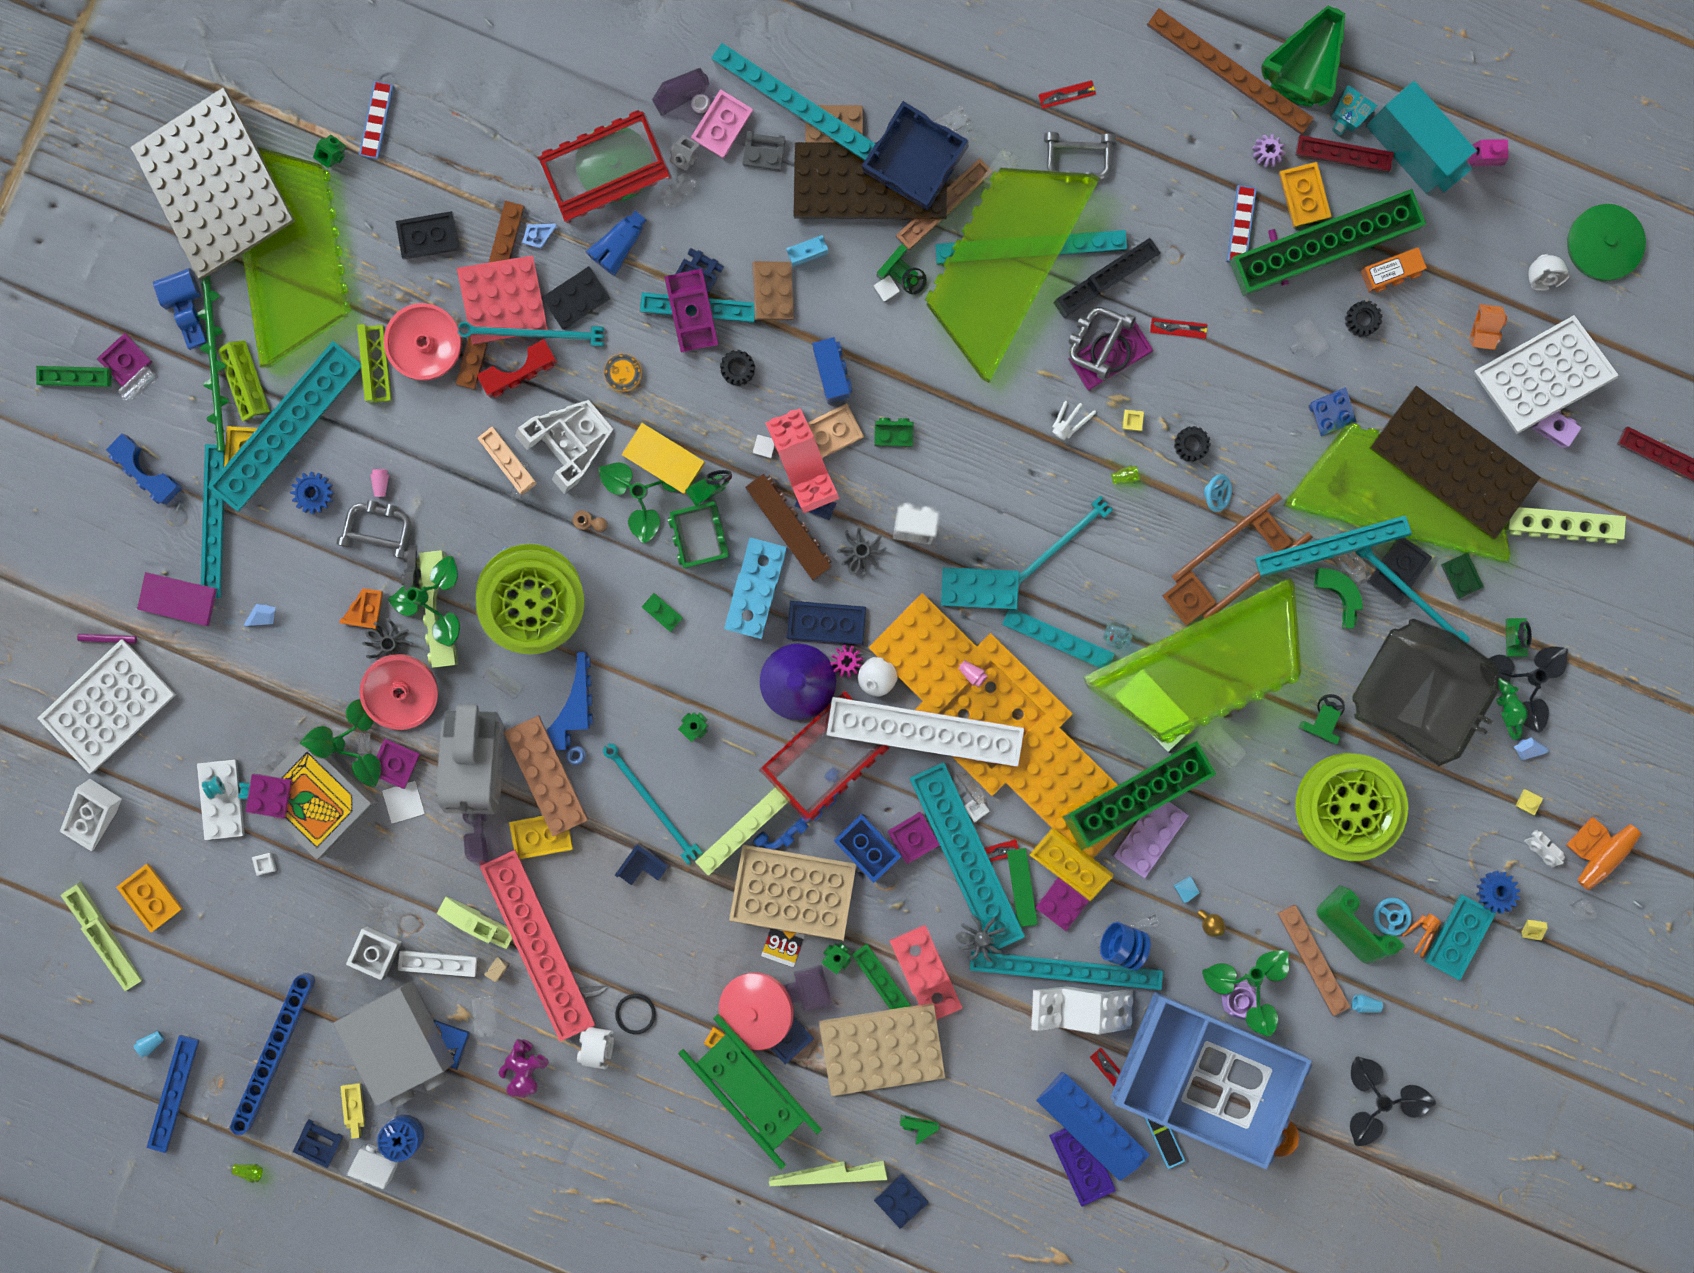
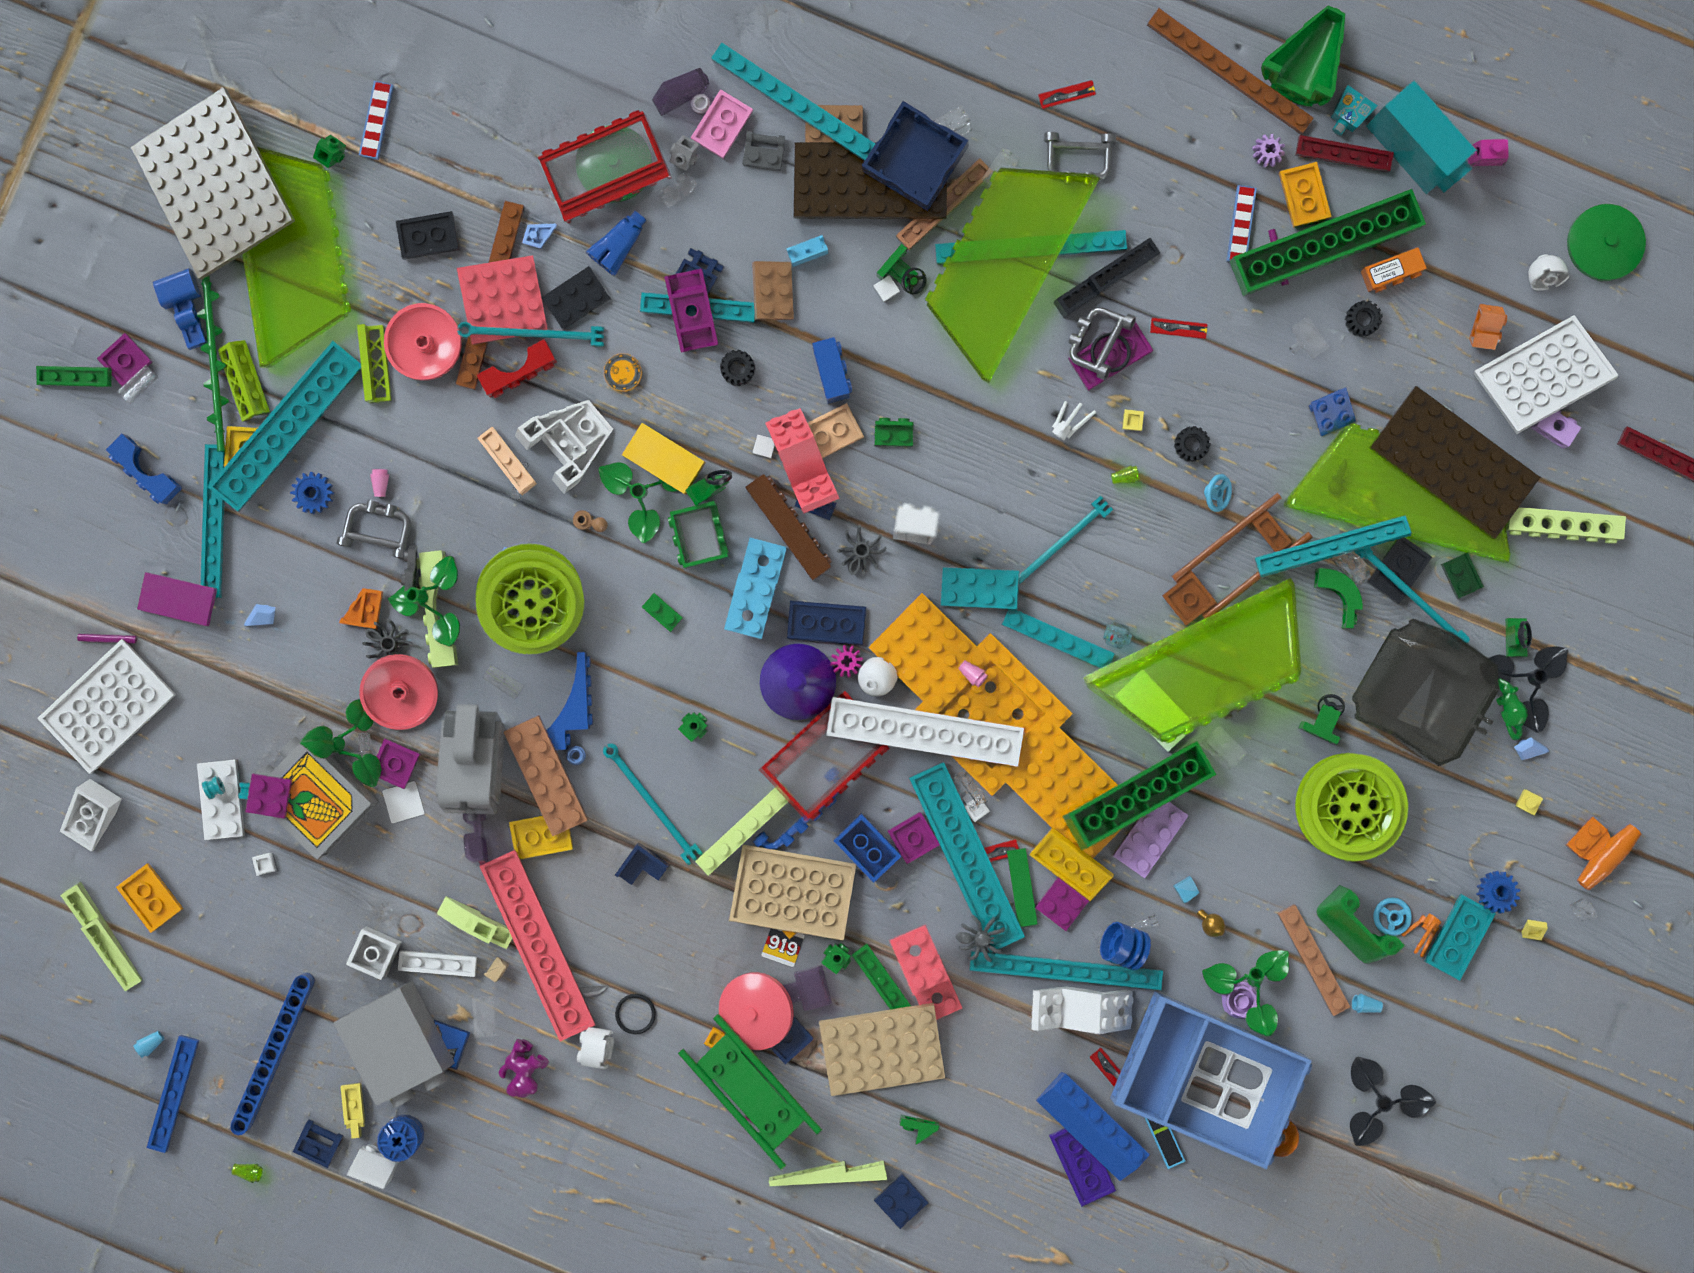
(1551, 855): white hinge -> none

